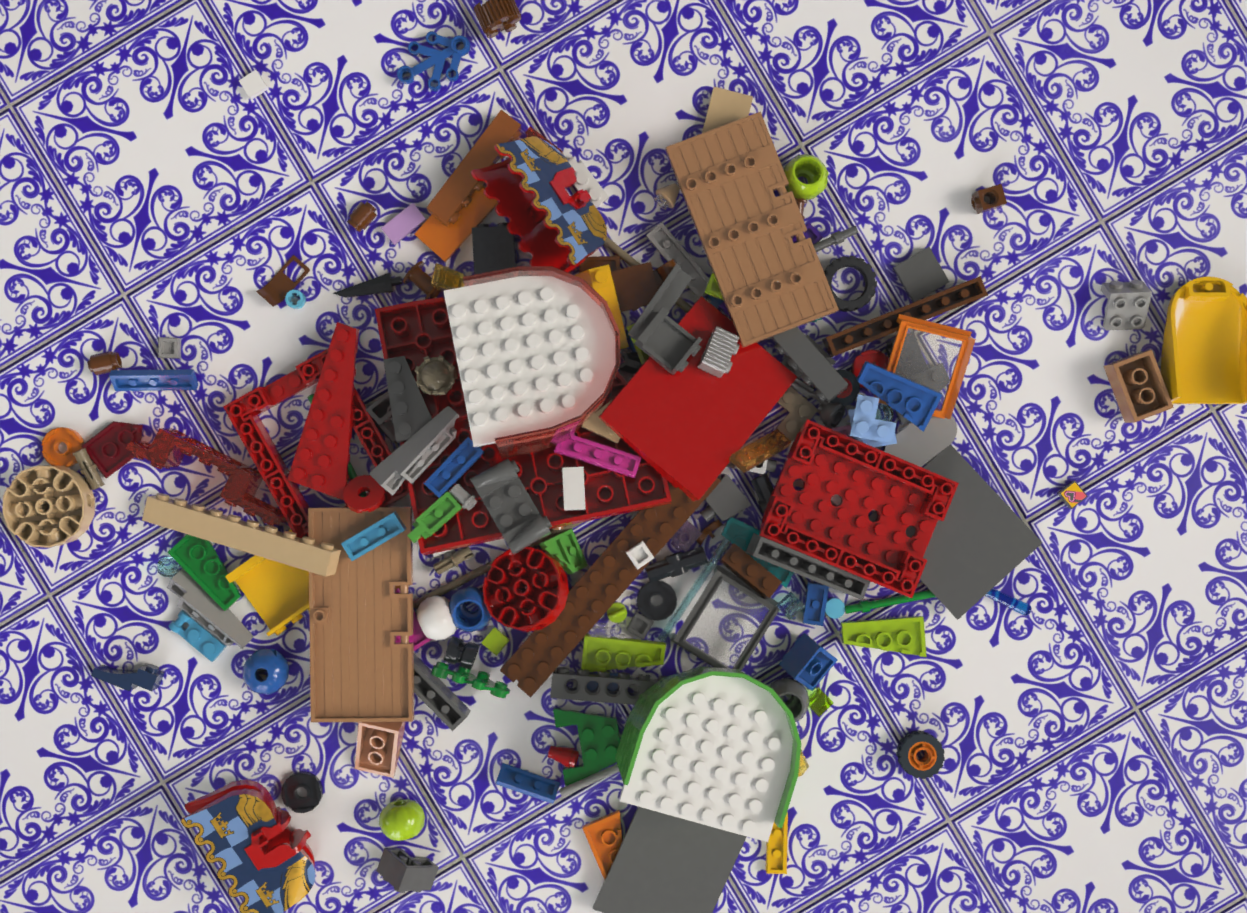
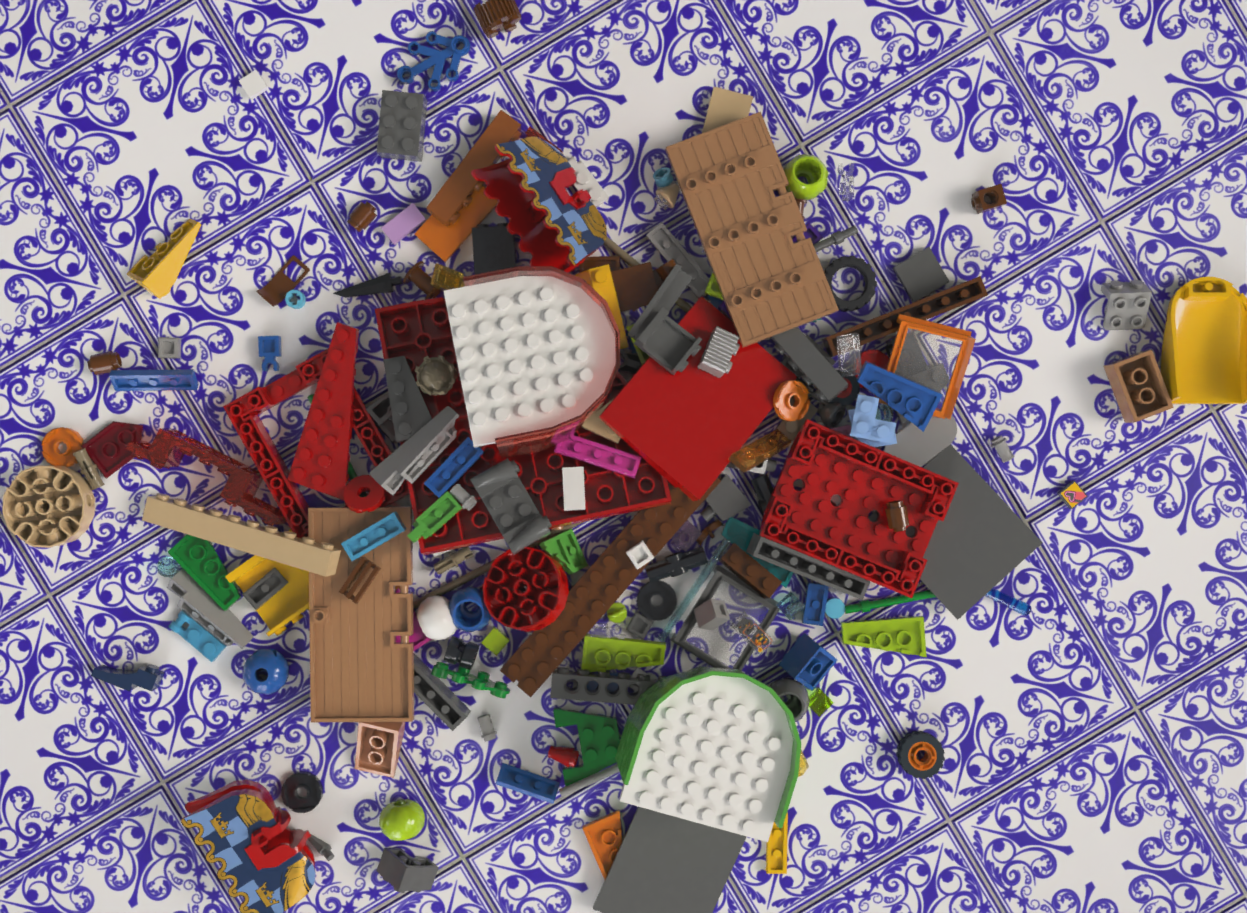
(162, 268): none -> yellow wedge
(265, 588): none -> dark grey slope
(270, 349): none -> blue plate
(322, 847): none -> dark grey bar
(349, 595): none -> reddish brown tile
(402, 125): none -> dark grey brick
(487, 727): none -> light grey pin
(663, 177): none -> medium azure bush
(711, 614): none -> light grey panel
(752, 633): none -> tile
(782, 397): none -> orange tile
(846, 187): none -> clear plate
(849, 354): none -> clear tile
(897, 515): none -> reddish brown brick
(1002, 448): none -> light grey pin

